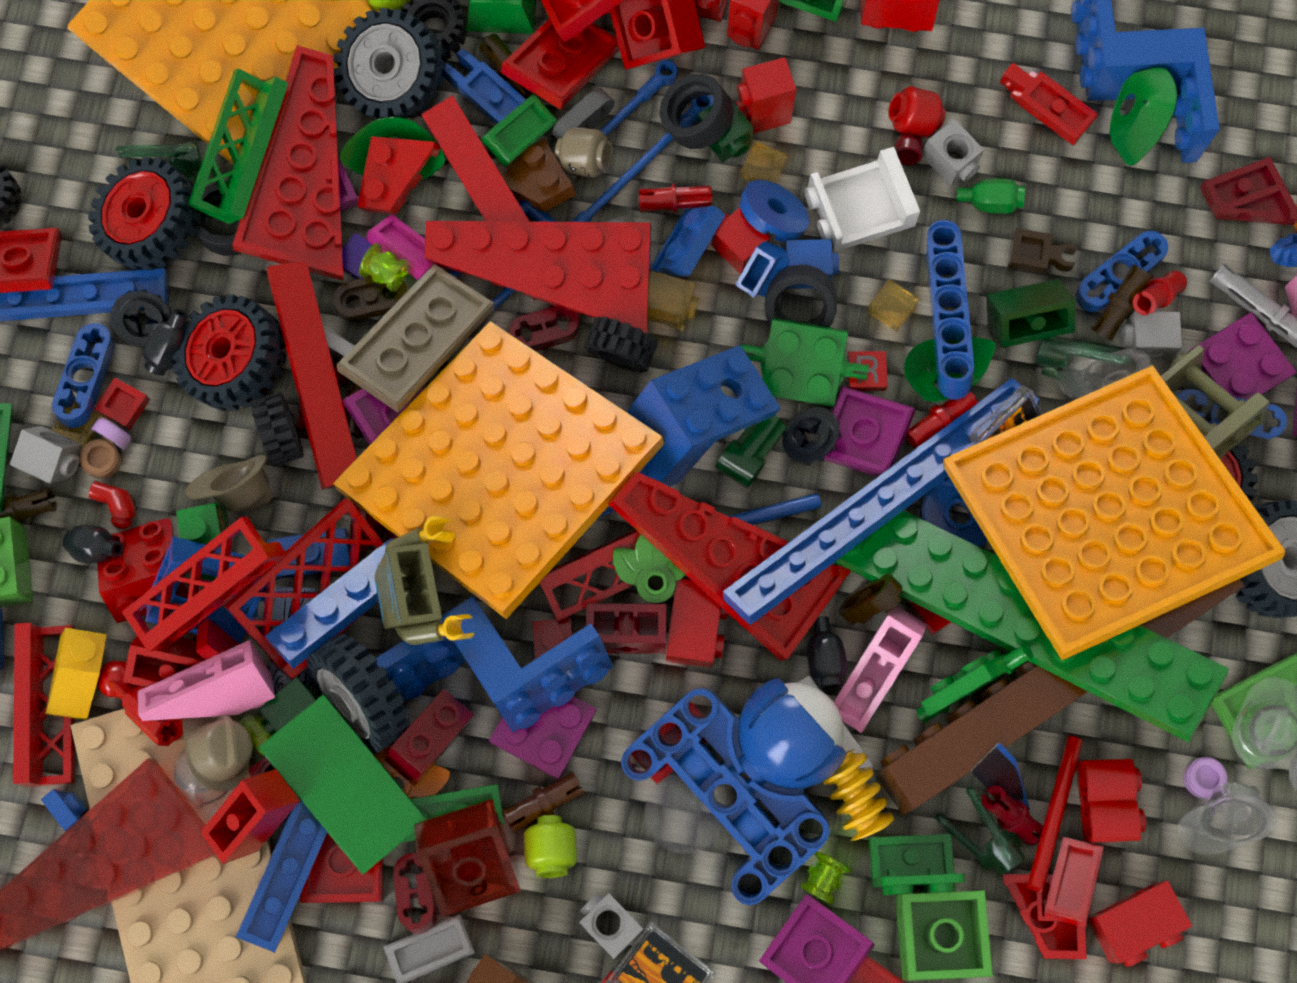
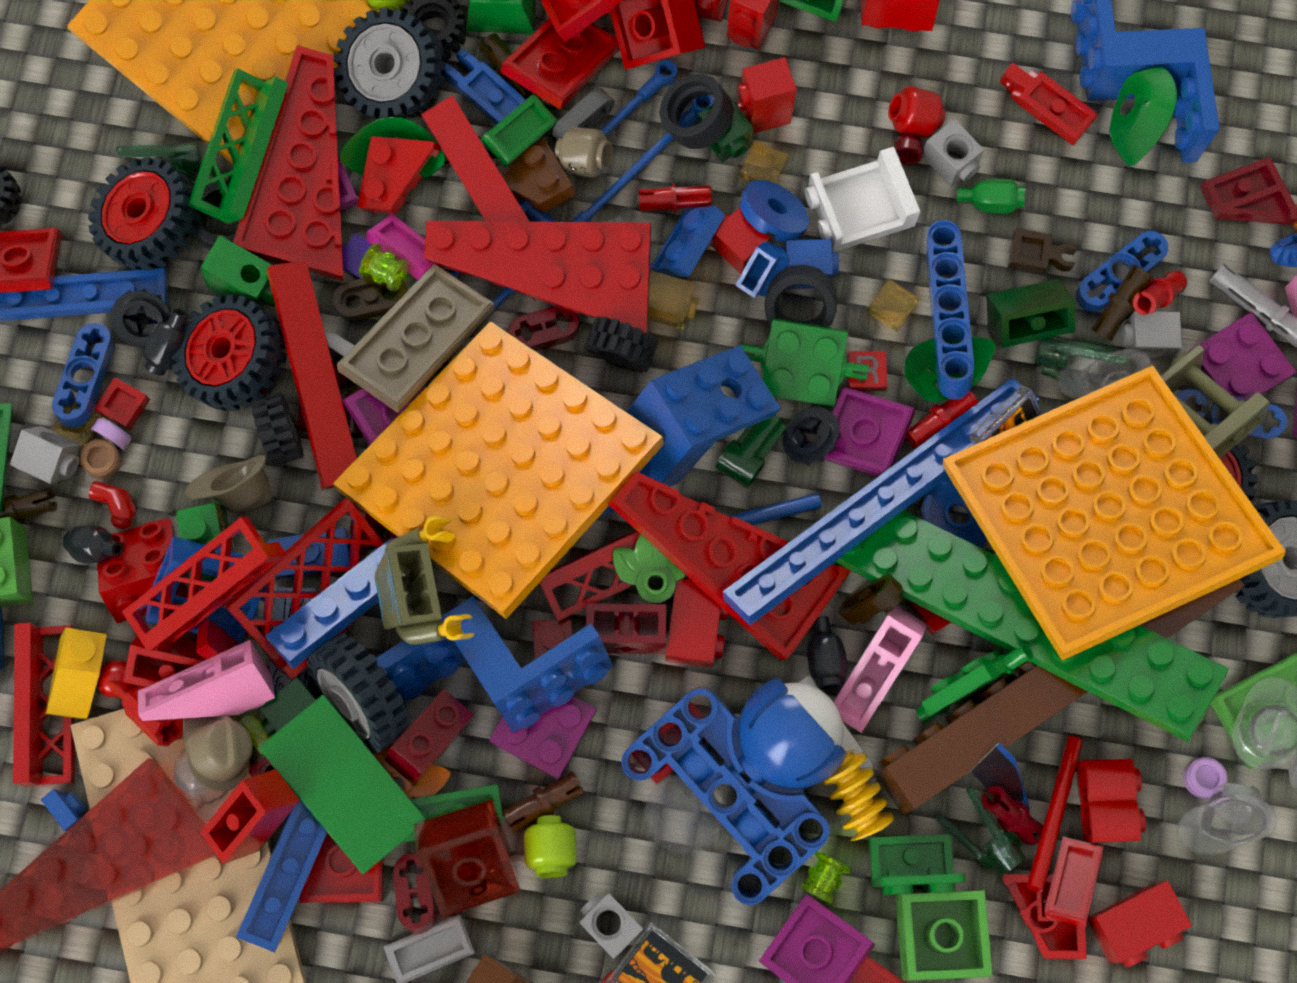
(232, 269): none -> green torso

